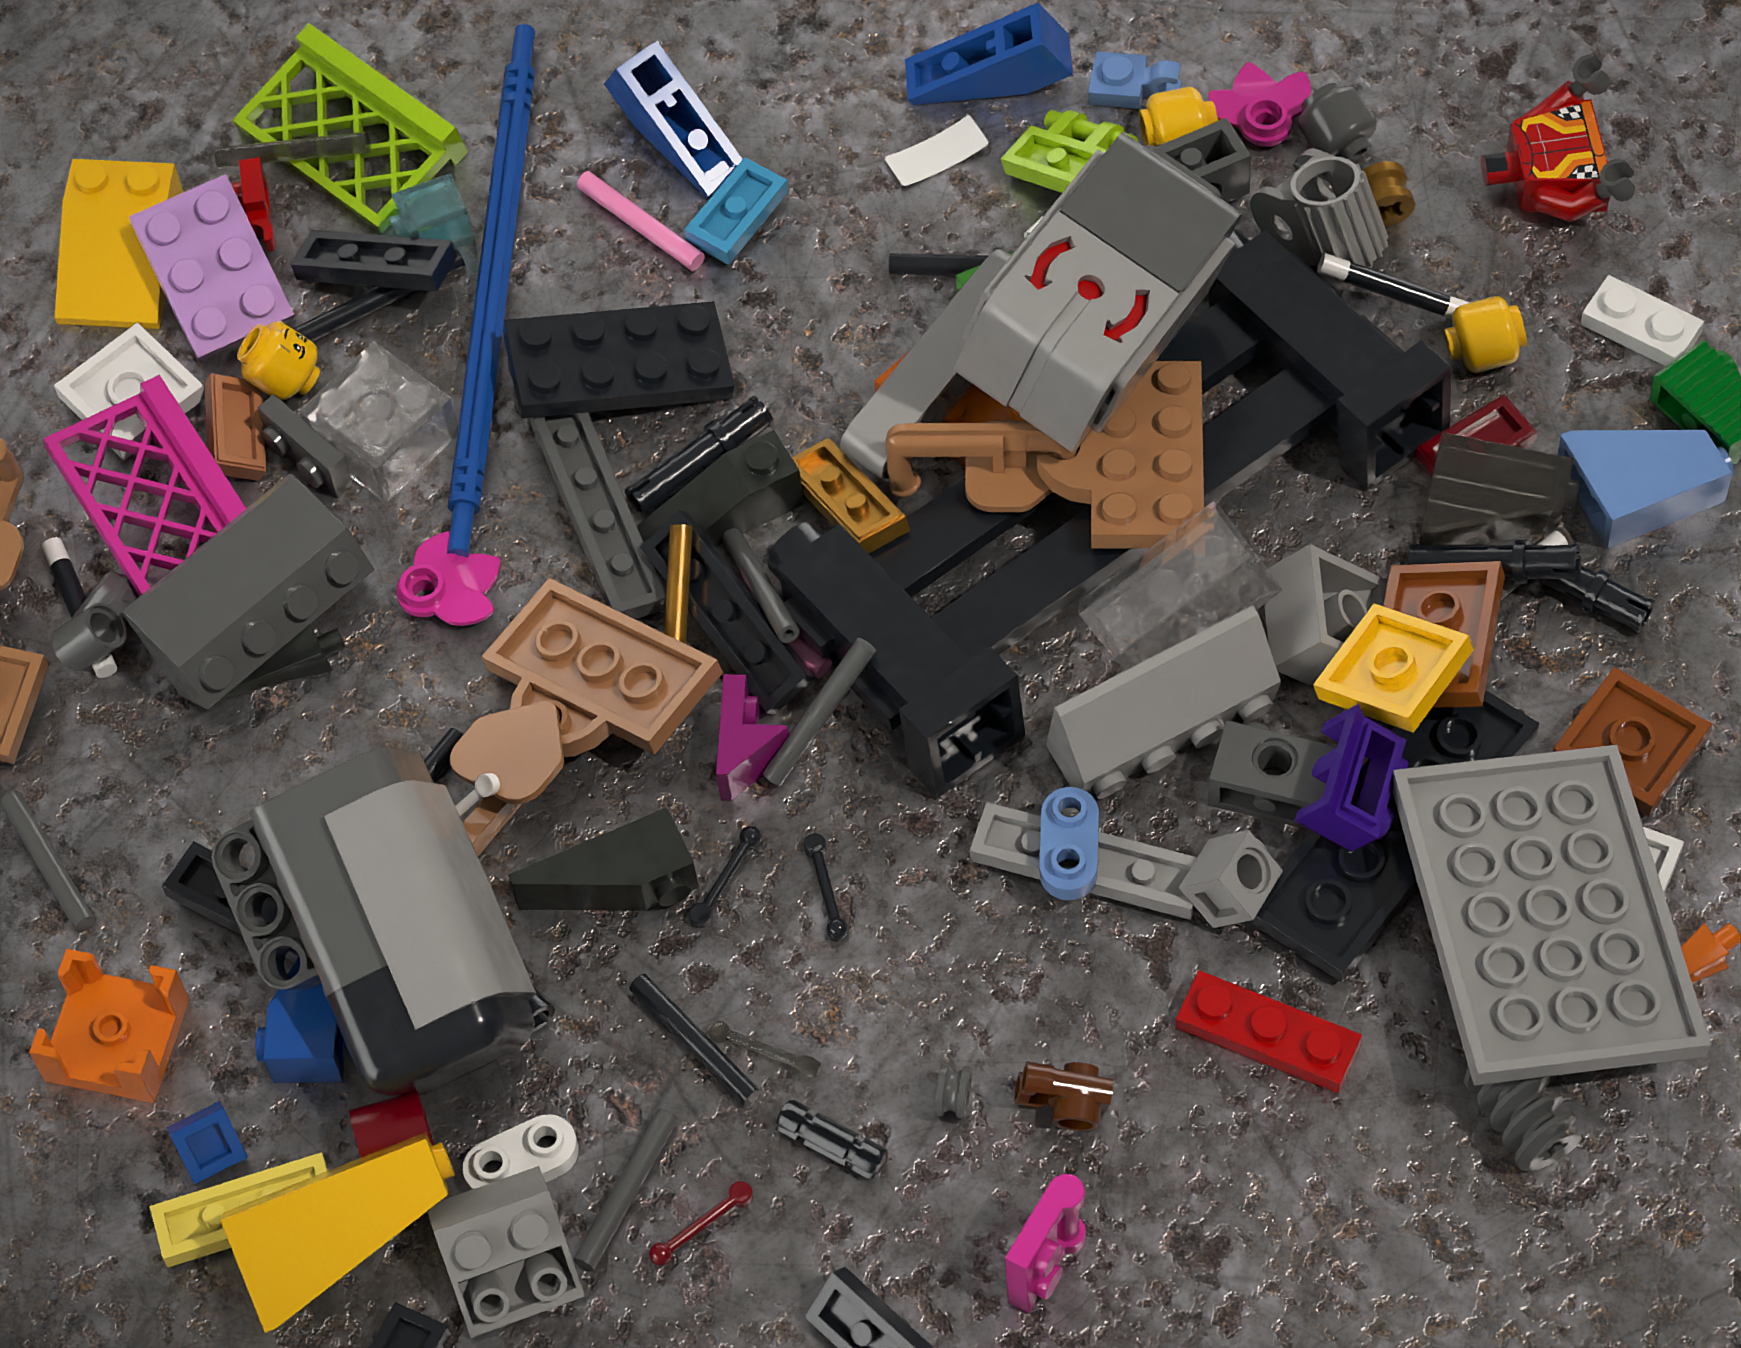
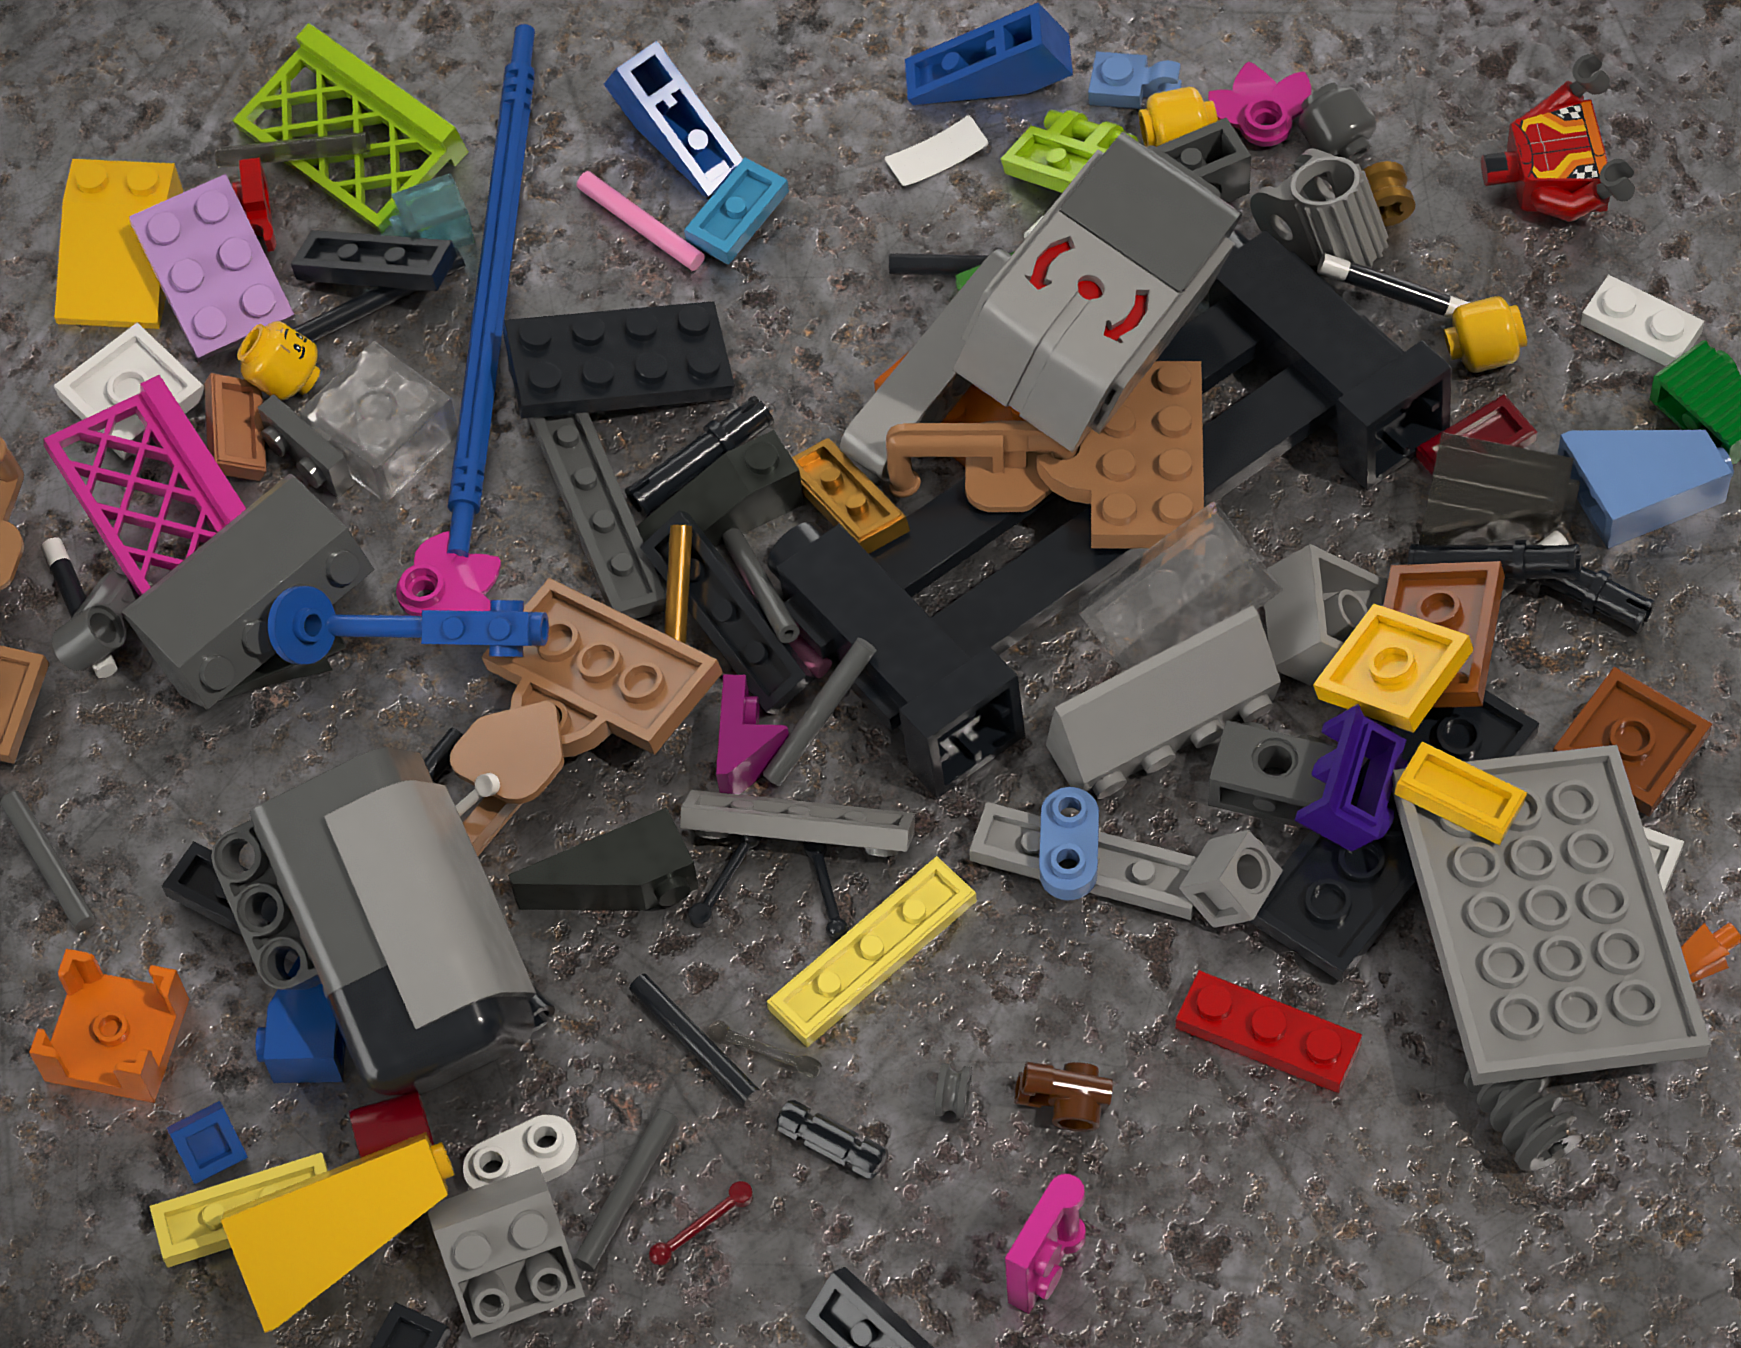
(503, 628): none -> blue piece
(720, 814): none -> light grey plate
(871, 951): none -> light yellow tile
(1460, 793): none -> yellow tile

